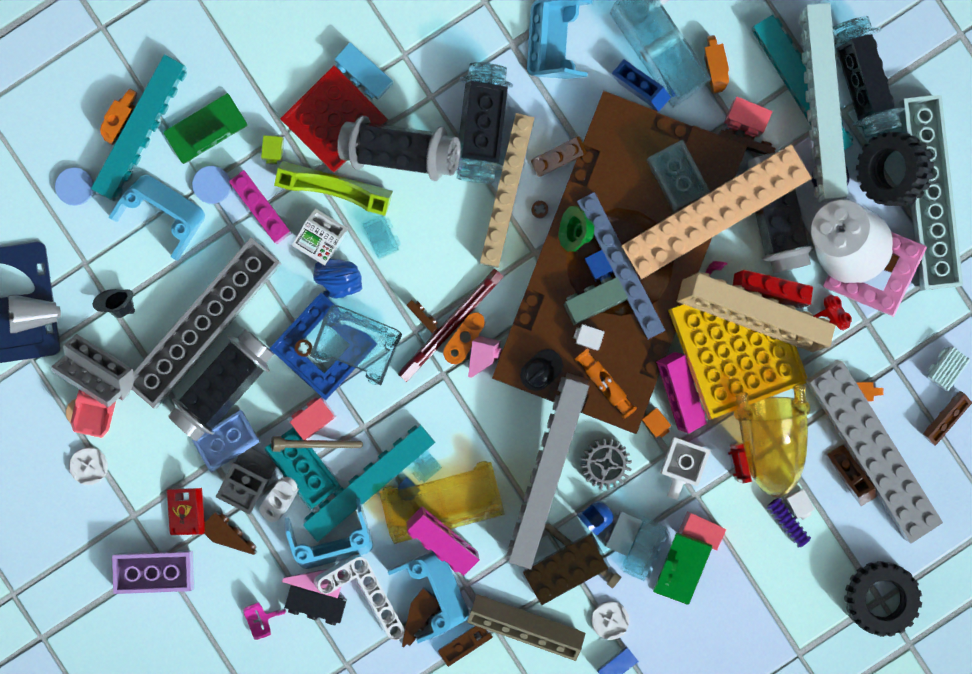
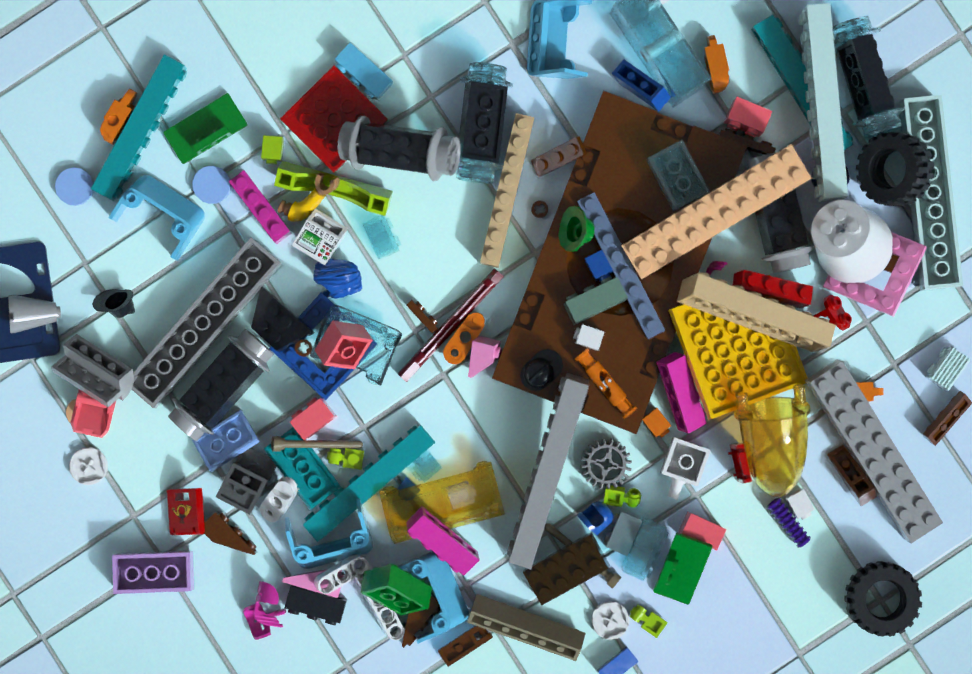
(266, 594): none -> dark pink helmet
(277, 323): none -> black wing
(301, 210): none -> piece
(343, 345): none -> coral brick
(351, 459): none -> lime plate
(396, 589): none -> green brick
(461, 494): none -> clear brick
(616, 496): none -> lime plate
(652, 623): none -> lime plate

